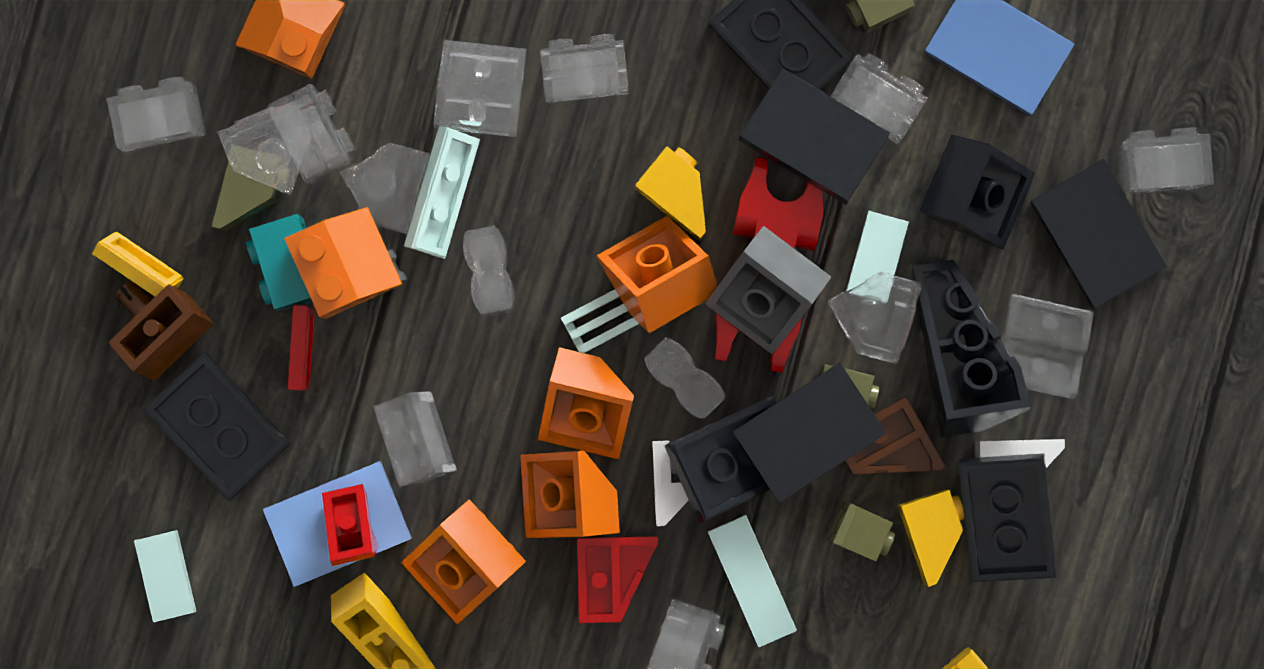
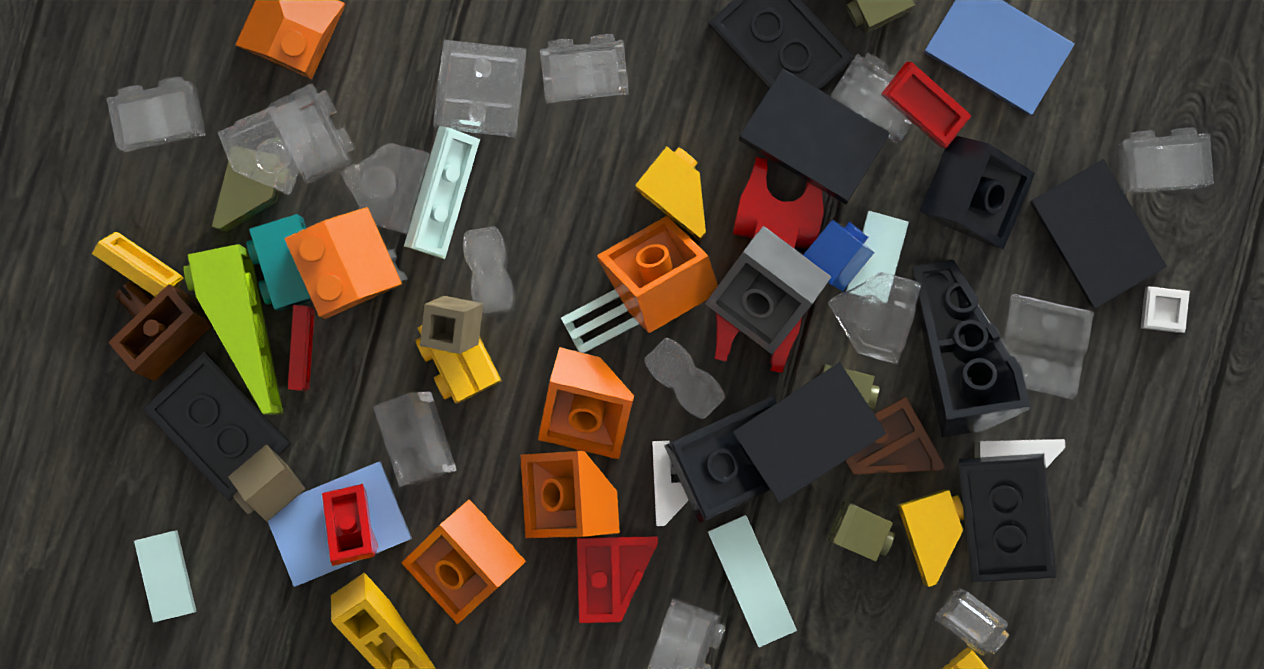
(232, 301): none -> lime slope
(265, 484): none -> dark tan brick
(451, 324): none -> dark tan brick
(462, 373): none -> yellow brick
(840, 253): none -> blue brick
(926, 104): none -> red tile
(973, 622): none -> clear brick
(1165, 309): none -> white tile

